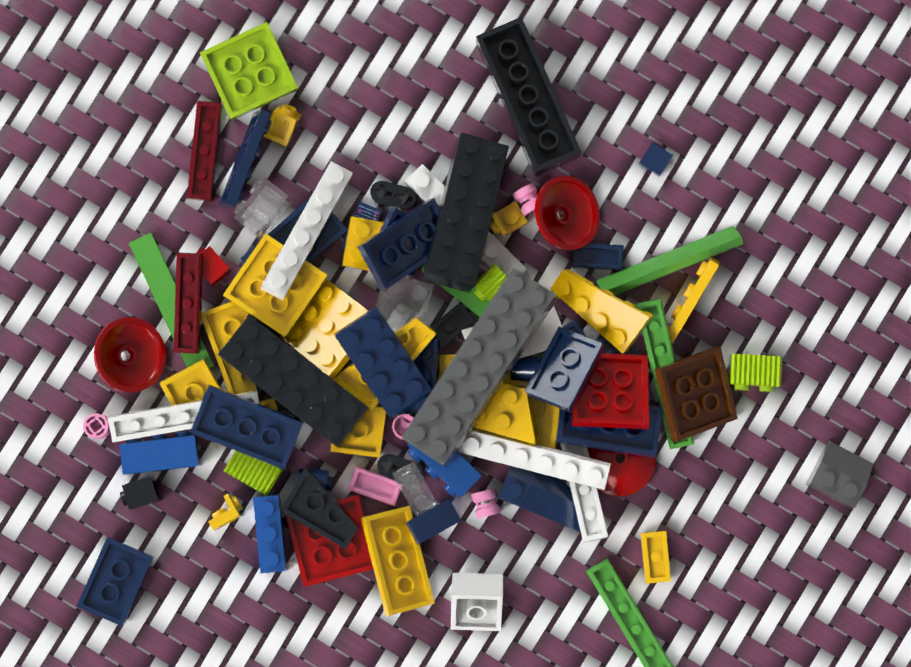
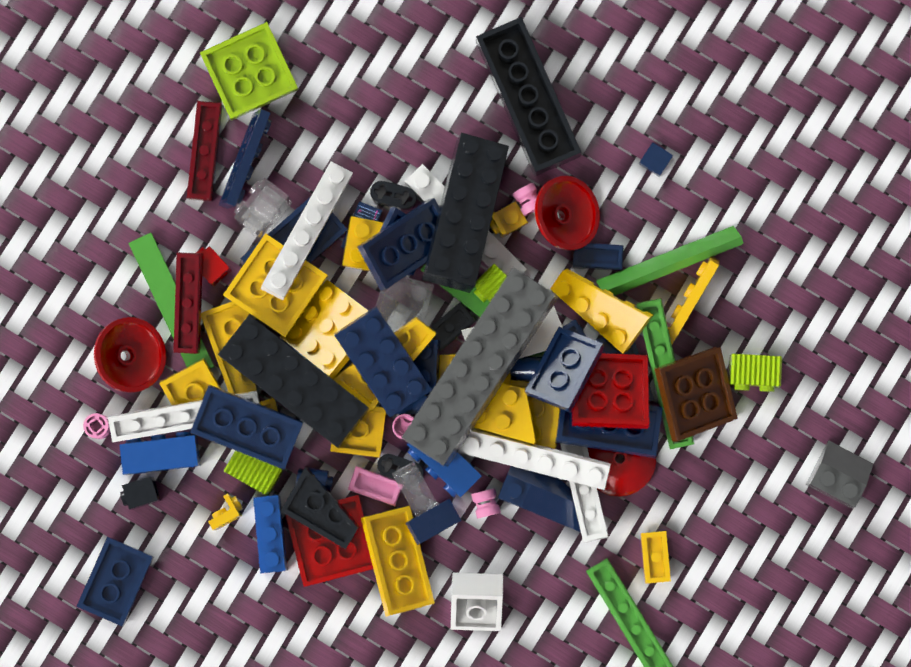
(283, 124): yellow bracket -> none

